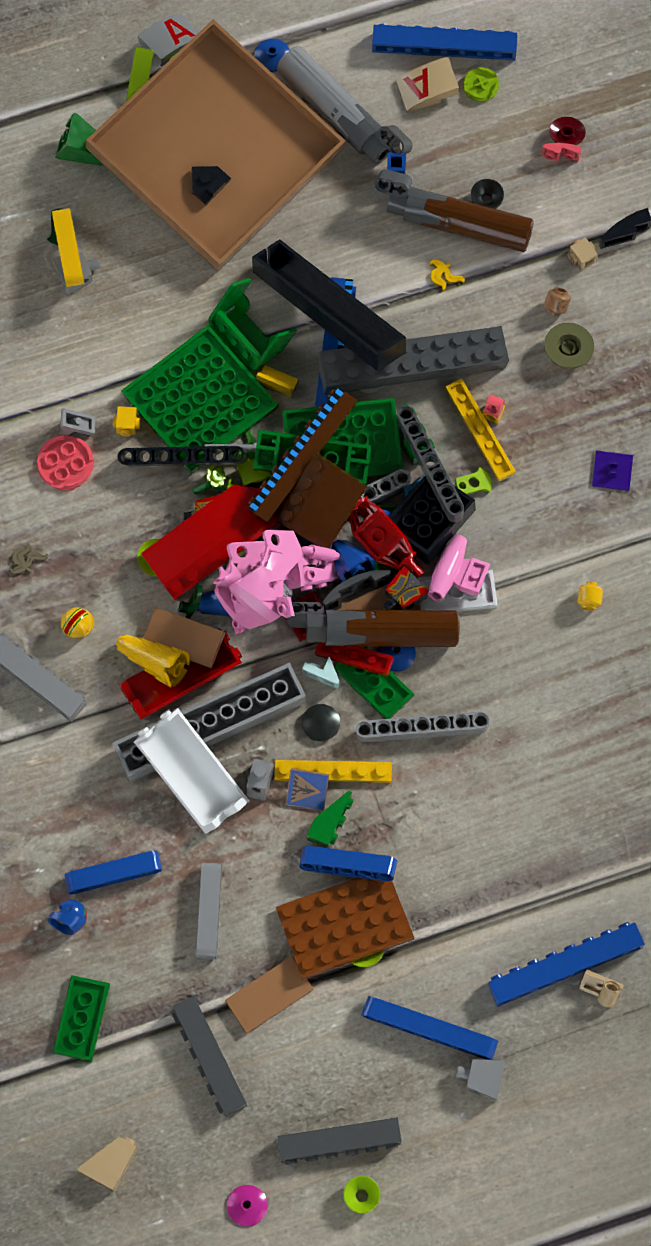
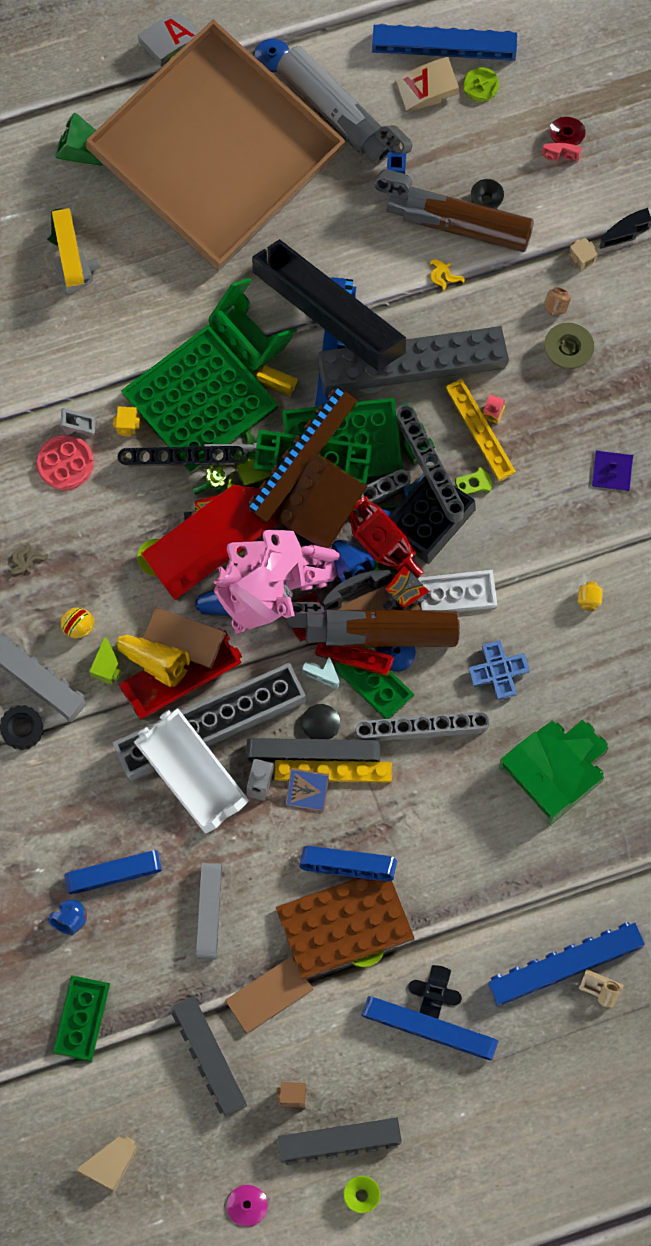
(11, 716): none -> black tyre
(105, 664): none -> lime slope
(140, 70): lime tile -> none
(192, 604): dark green piece -> none
(208, 182): black plate -> none
(291, 1095): none -> medium nougat brick
(312, 750): none -> dark grey beam
(326, 823): green slope -> none
(435, 991): none -> black piece
(454, 569): bright pink plate -> none
(483, 1077): light grey torso -> none
(499, 670): none -> medium blue plate
(557, 766): none -> green panel

